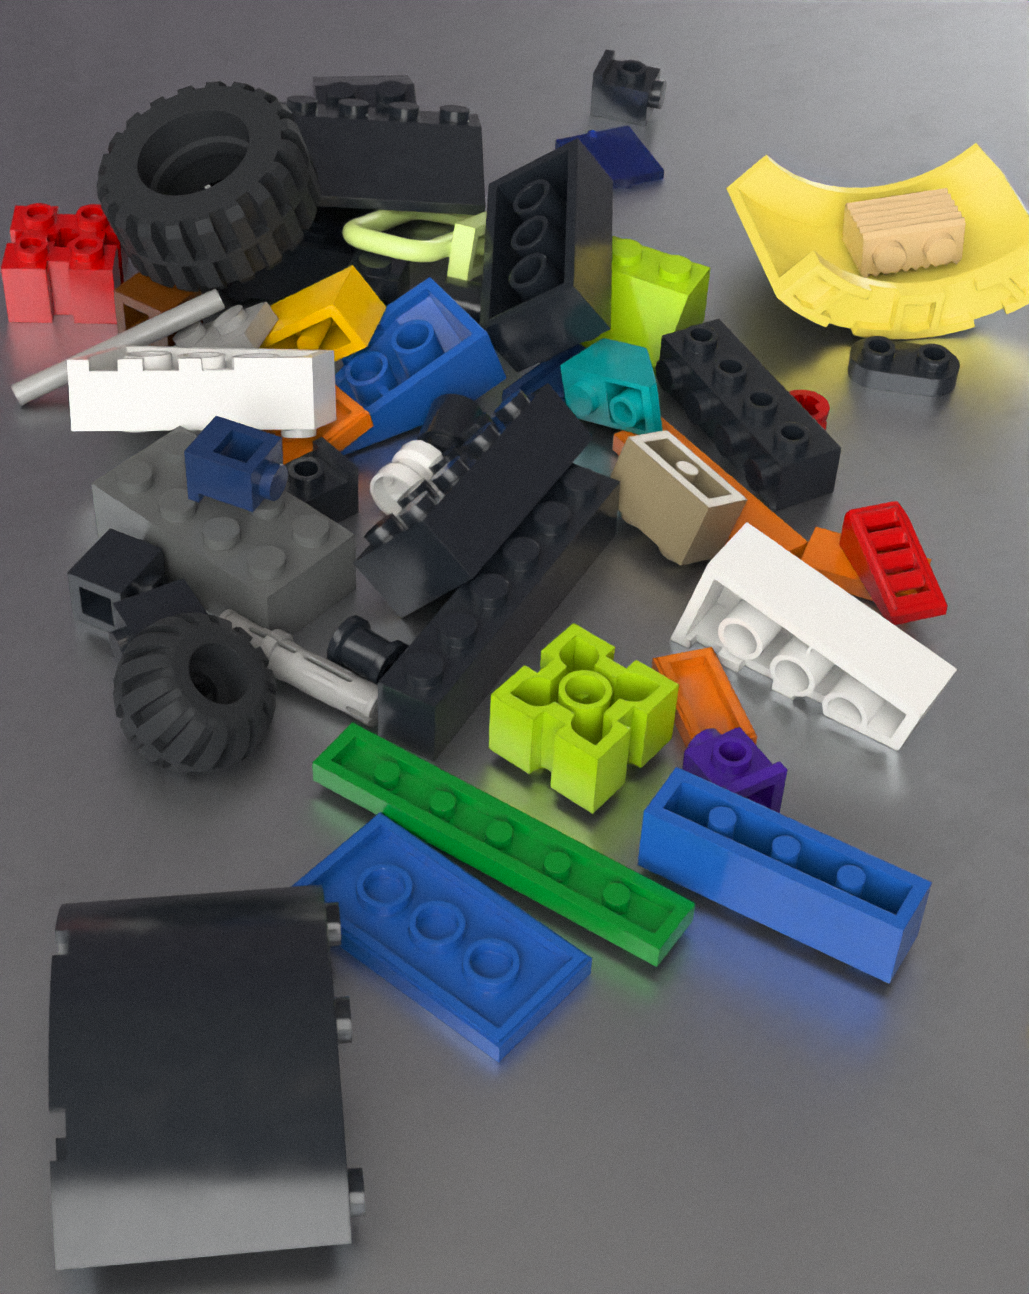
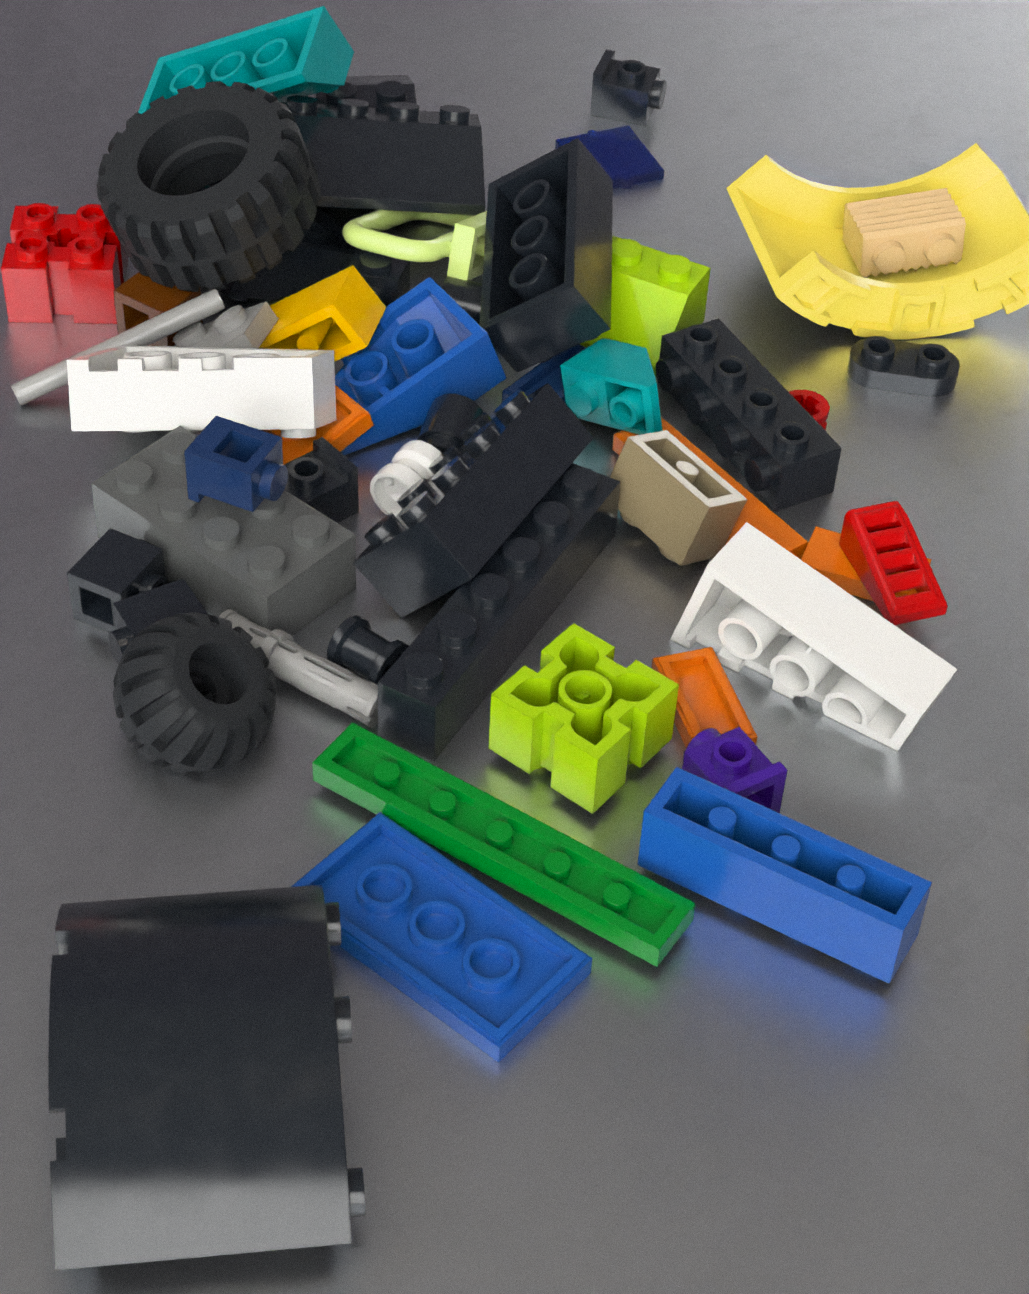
(281, 57): none -> teal slope

